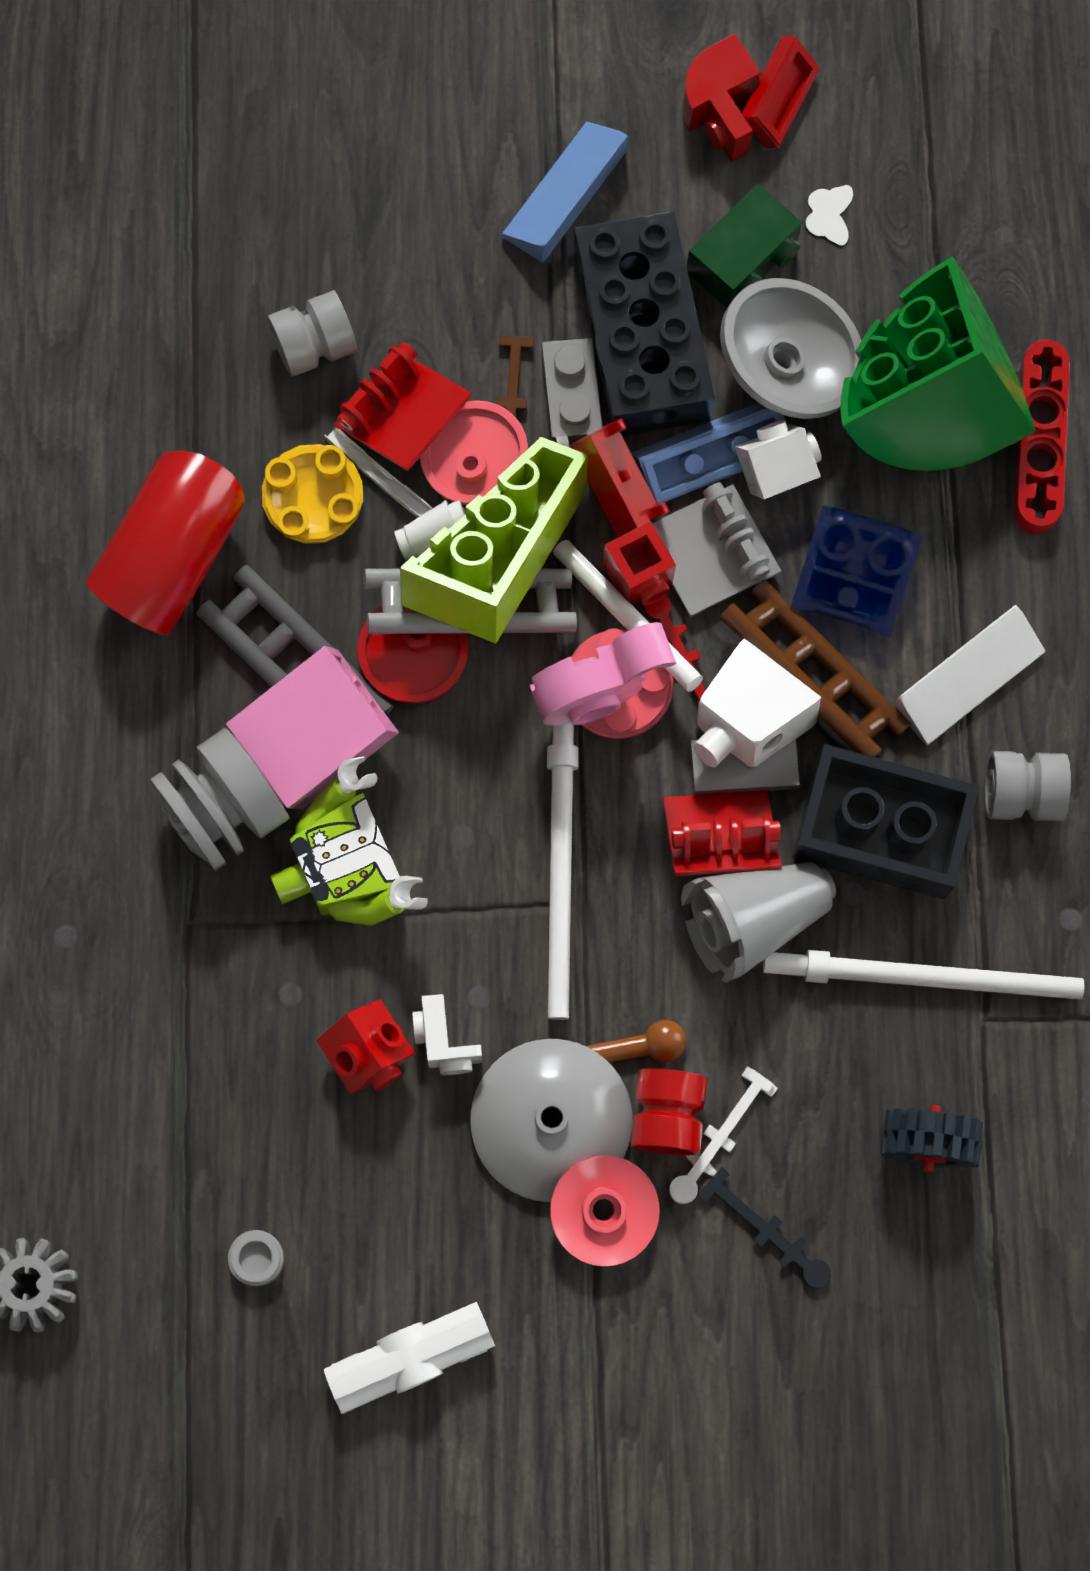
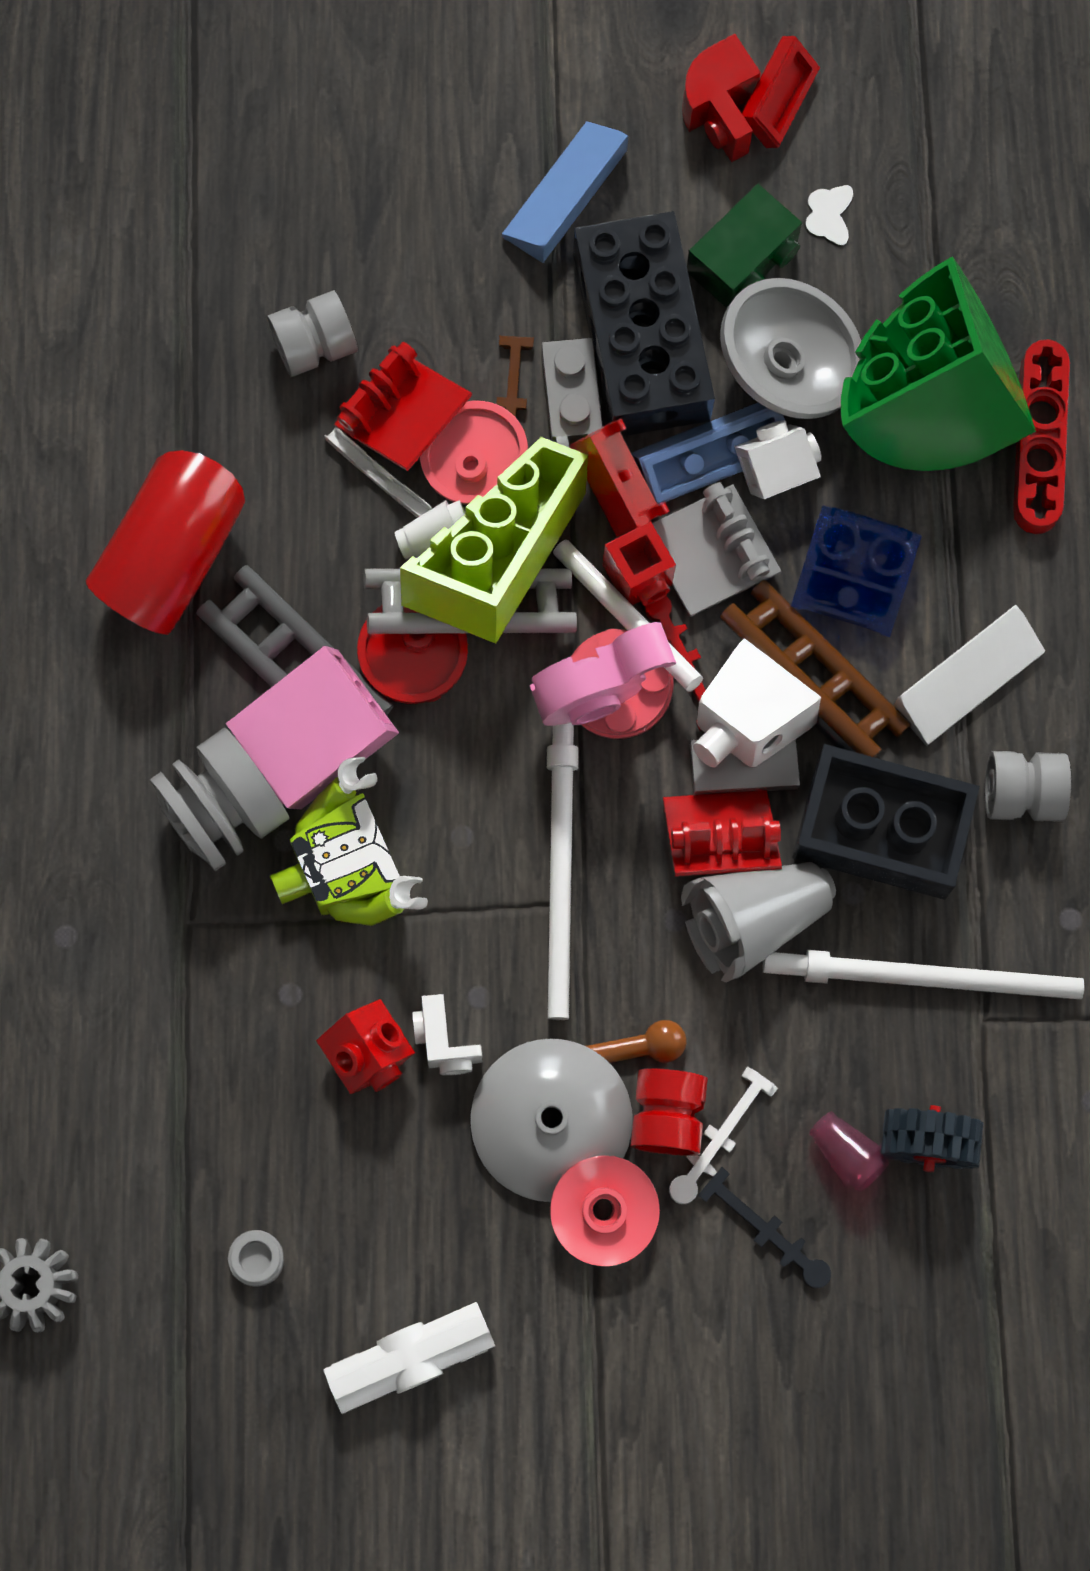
(312, 493): yellow dish -> none
(849, 1152): none -> clear pink cone

